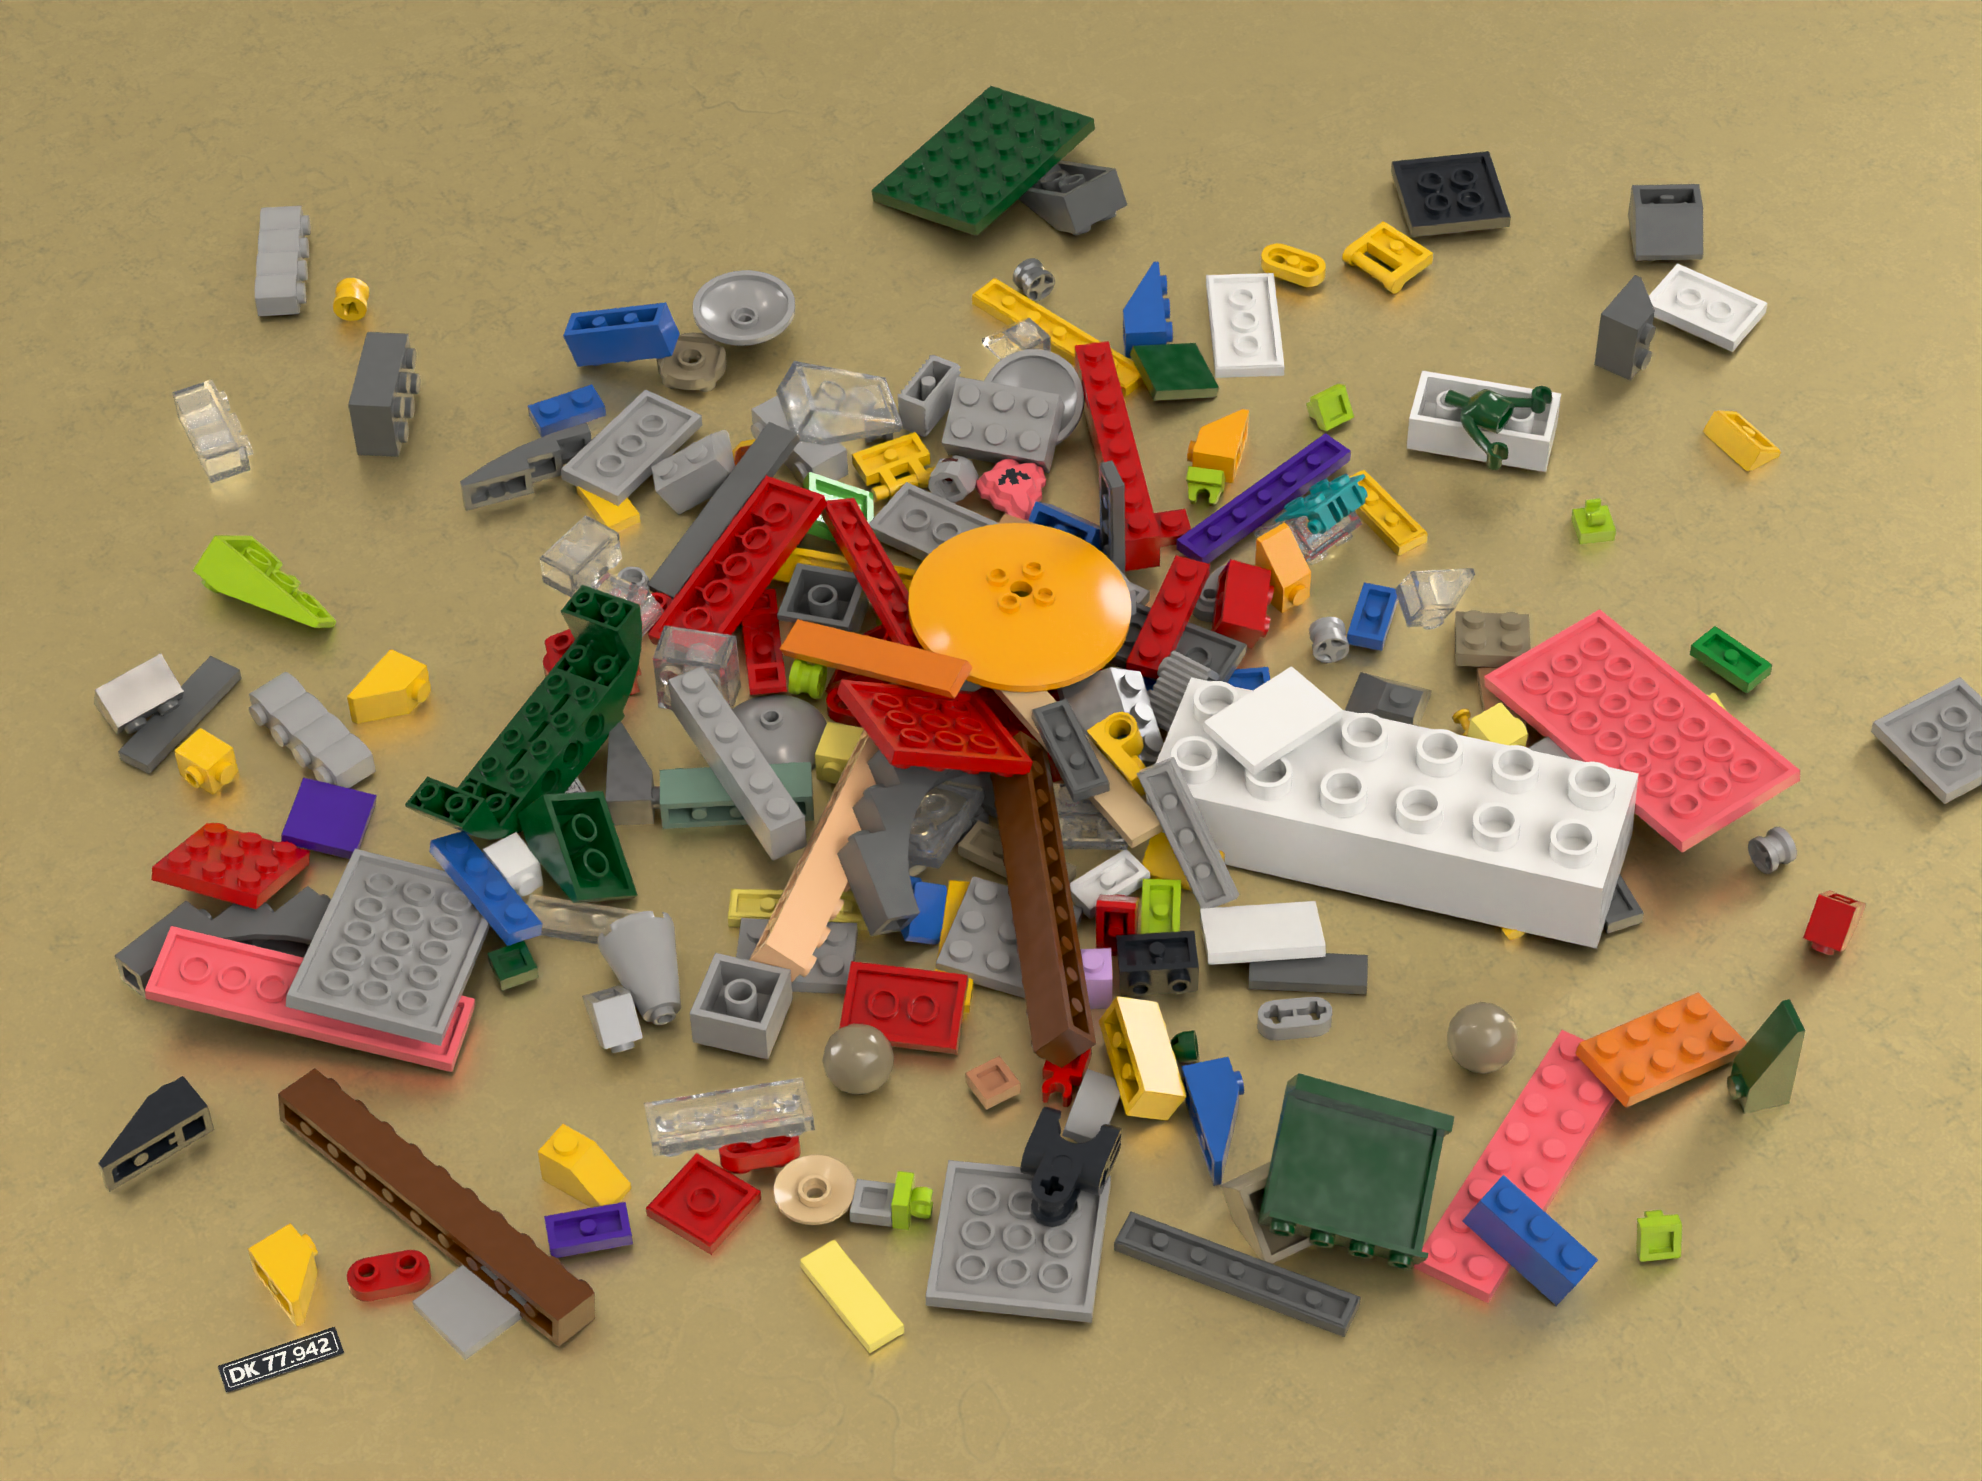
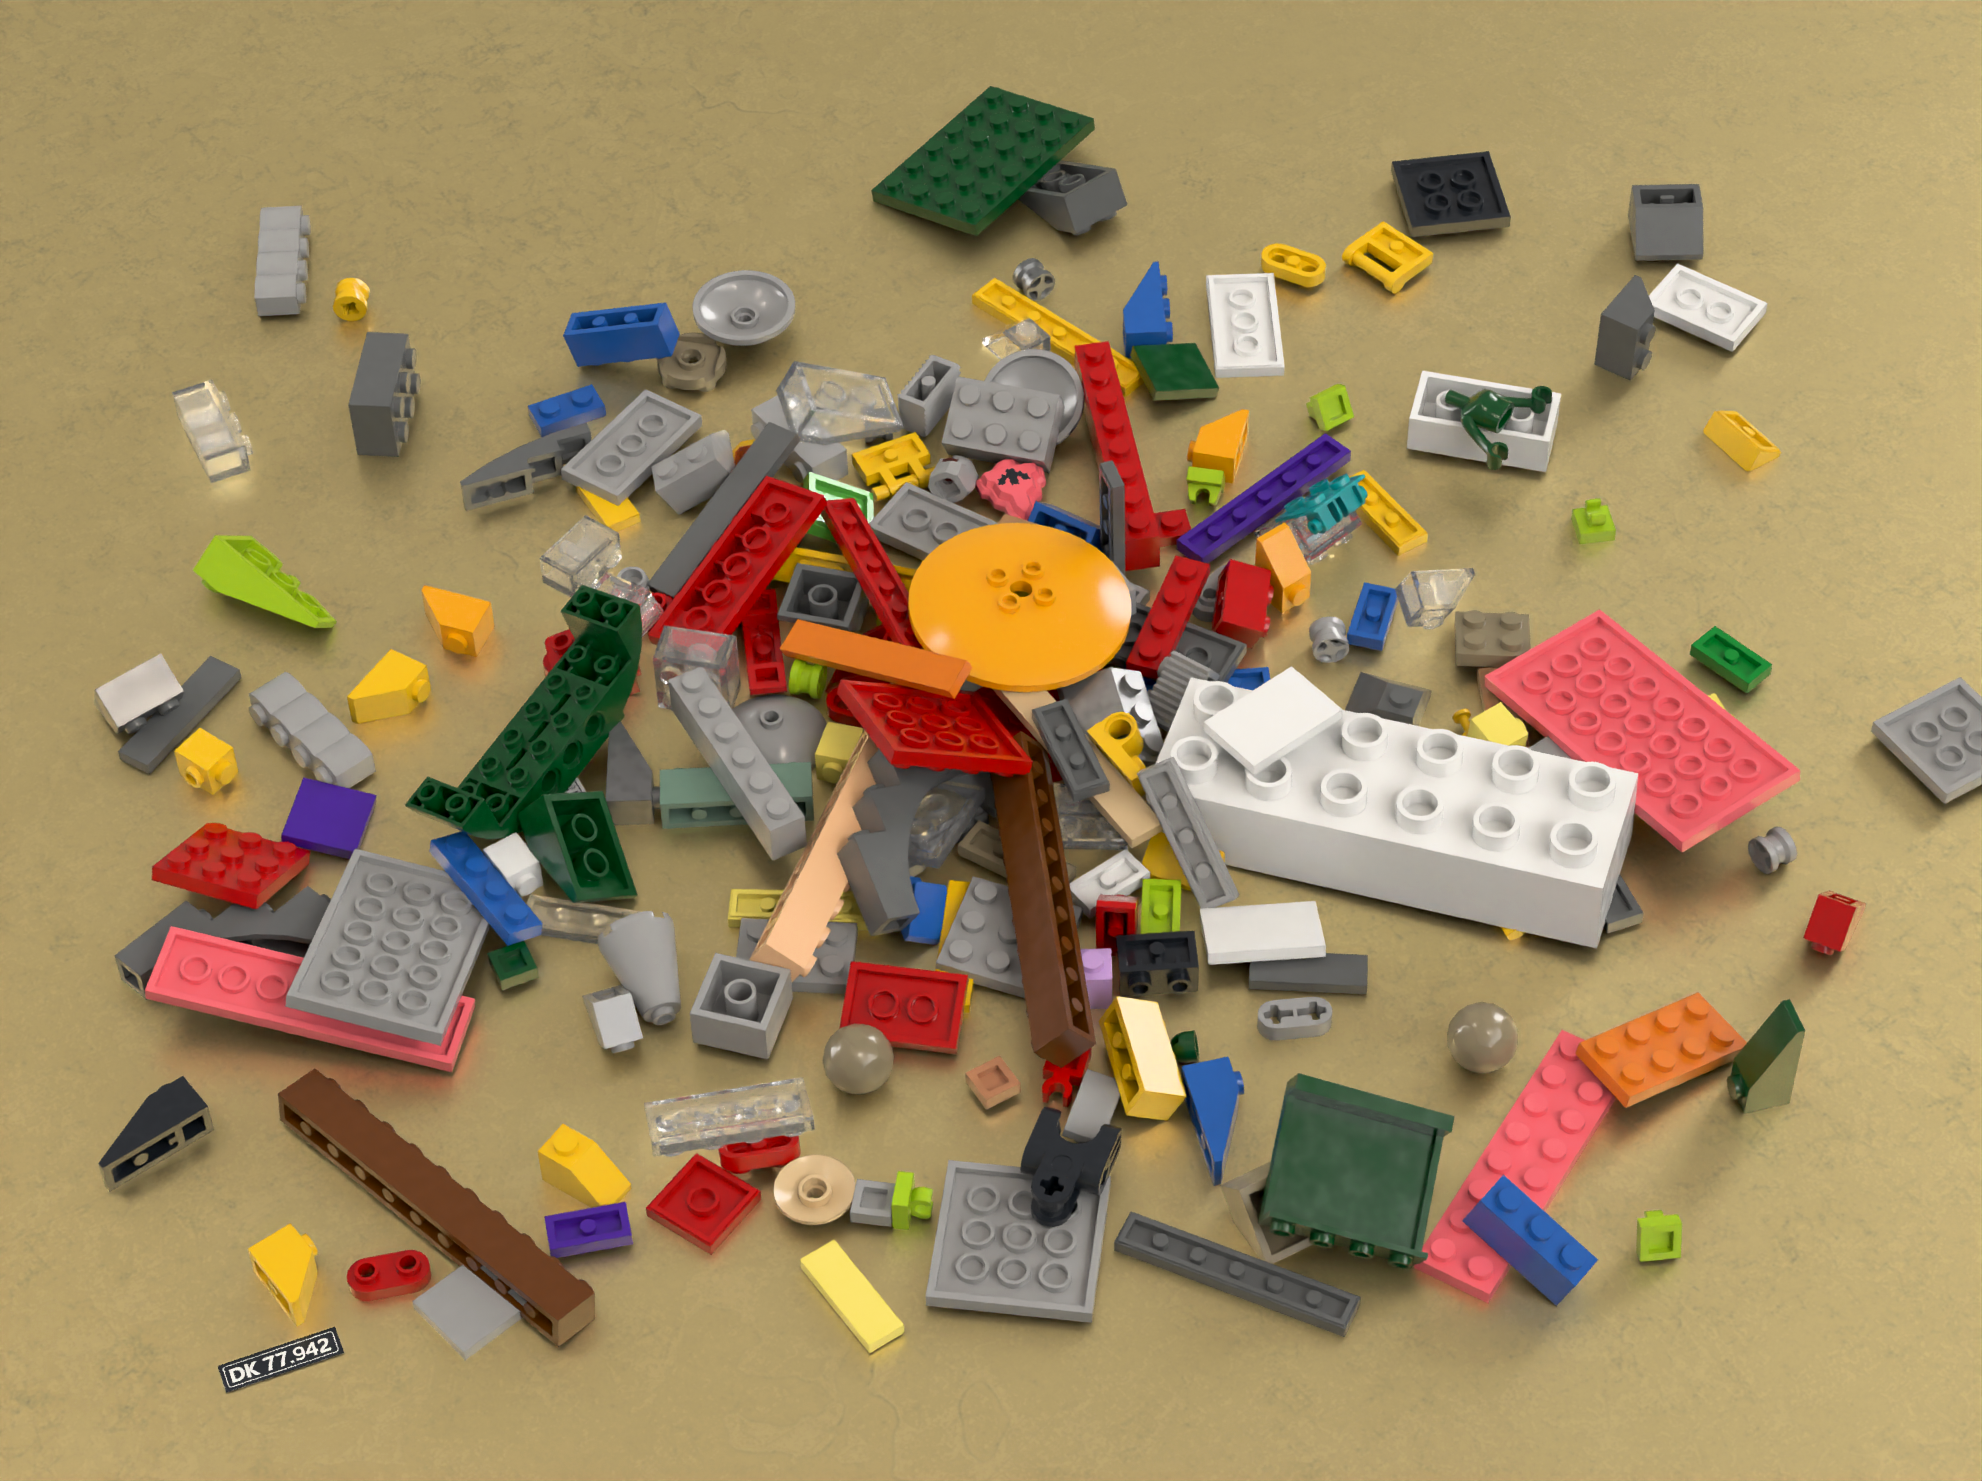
(458, 620): none -> light orange slope

